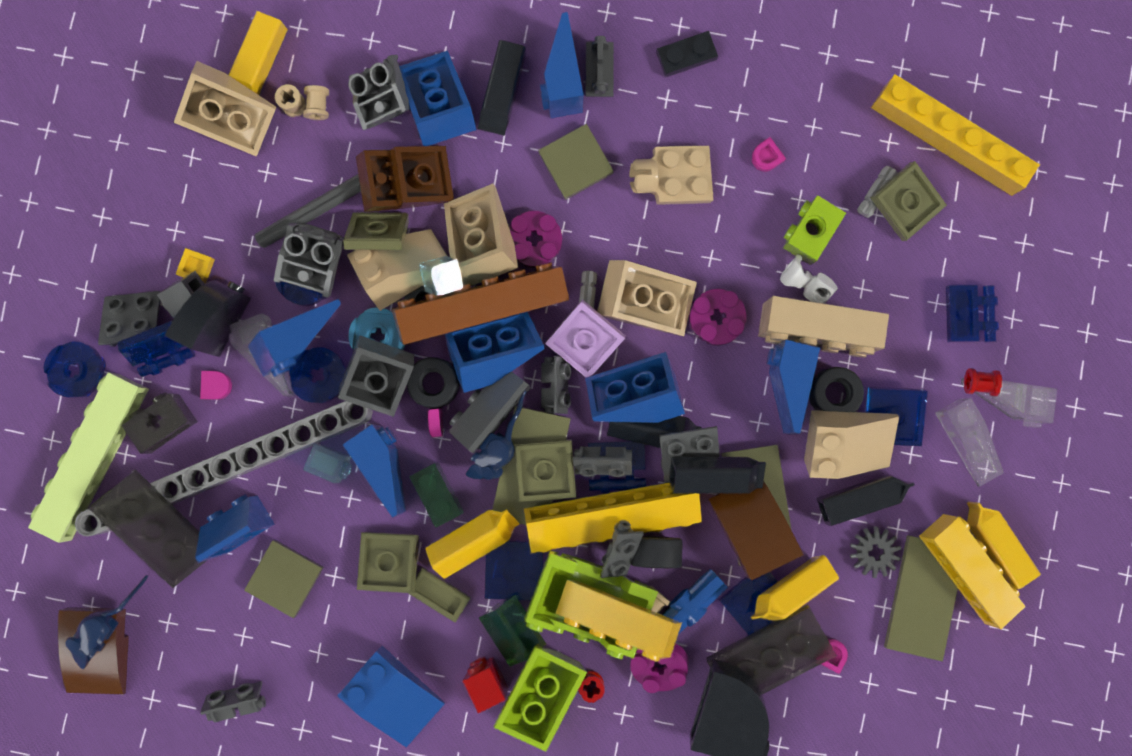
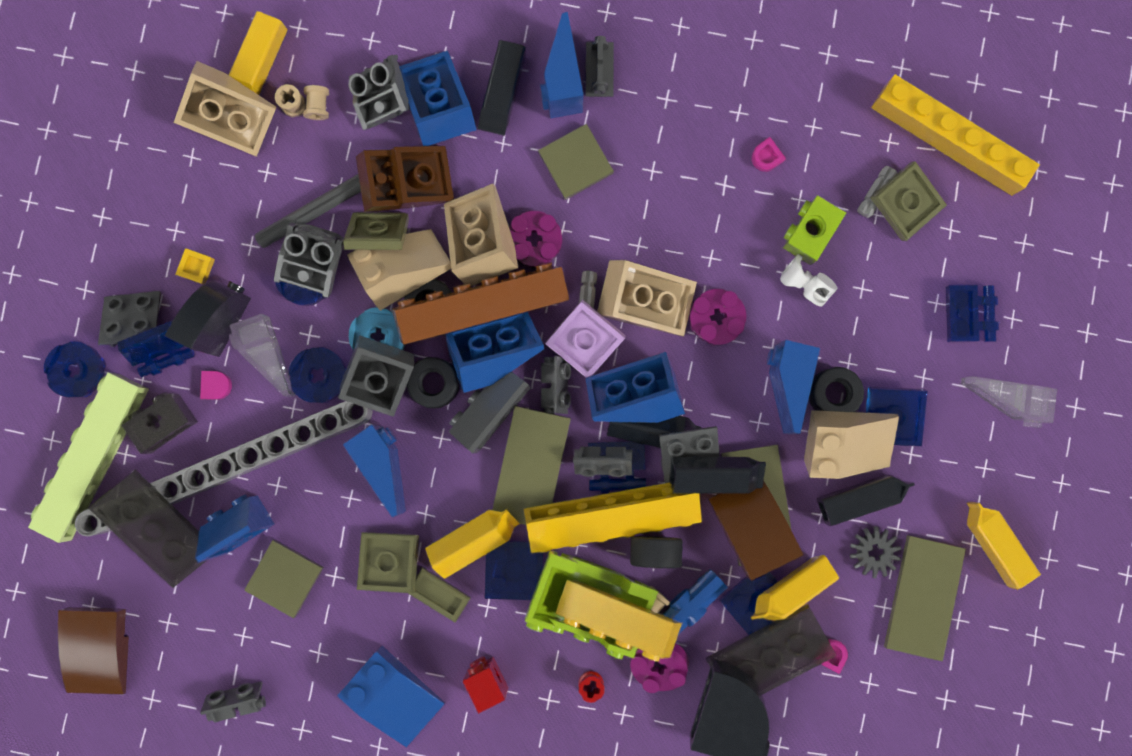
(94, 630): dark blue animal -> none
(178, 292): dark grey brick -> none
(281, 344): blue slope -> none
(328, 463): clear light blue brick -> none
(435, 422): dark pink tile -> none
(436, 494): clear green brick -> none
(441, 275): clear light blue brick -> none
(495, 452): dark blue animal -> none
(509, 631): clear green brick -> none
(541, 697): lime slope -> none
(545, 470): olive tile -> none
(620, 551): dark grey hinge -> none
(675, 175): tan plate -> none
(687, 54): black plate -> none
(824, 326): tan brick -> none
(971, 439): clear slope -> none
(972, 570): yellow brick -> none
(982, 382): red bush -> none

